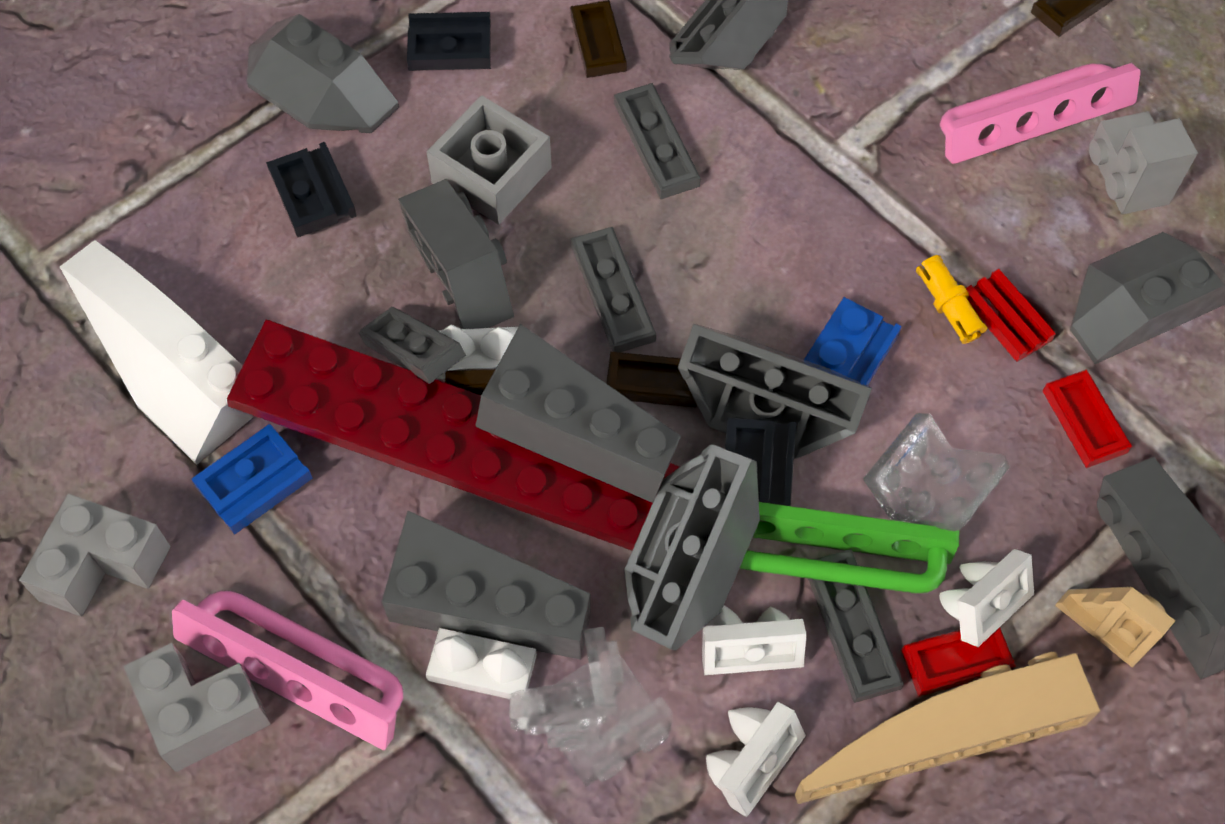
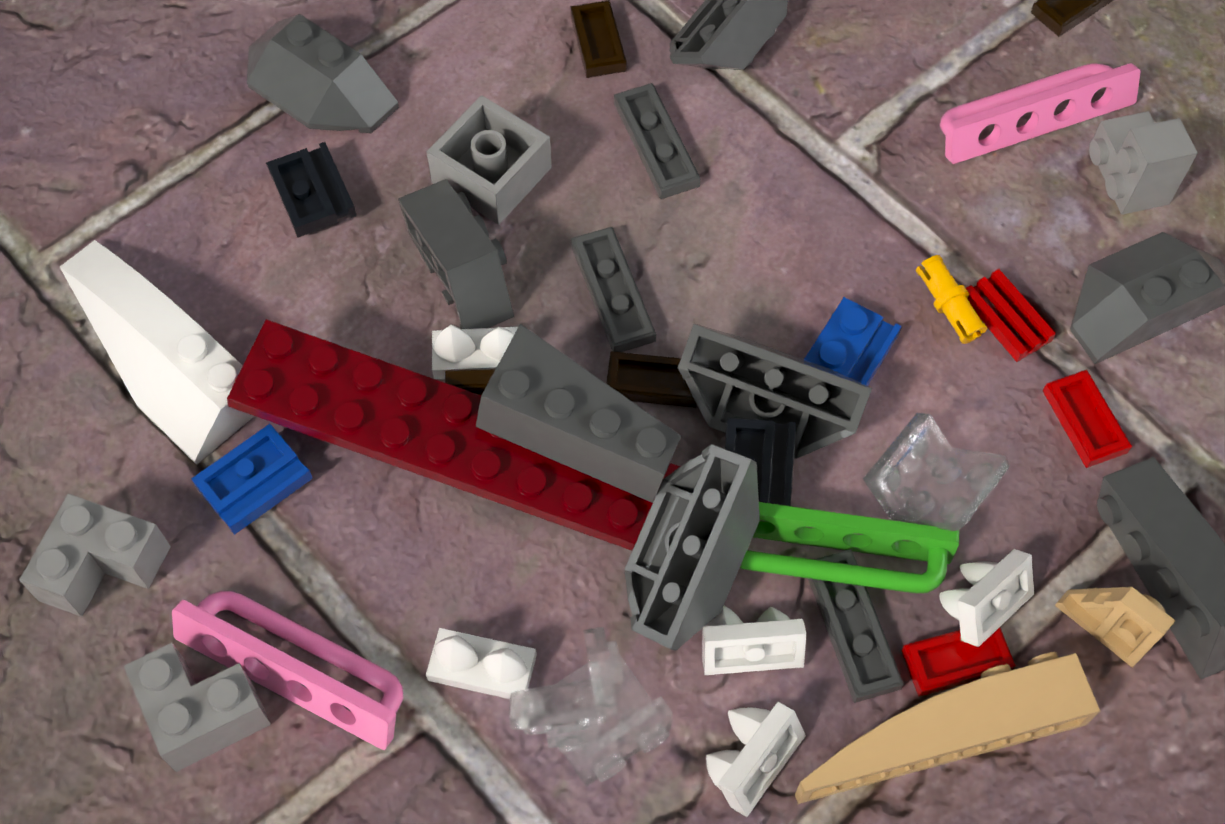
(412, 344): dark grey tile -> none
(449, 41): black plate -> none
(477, 591): dark grey wedge -> none

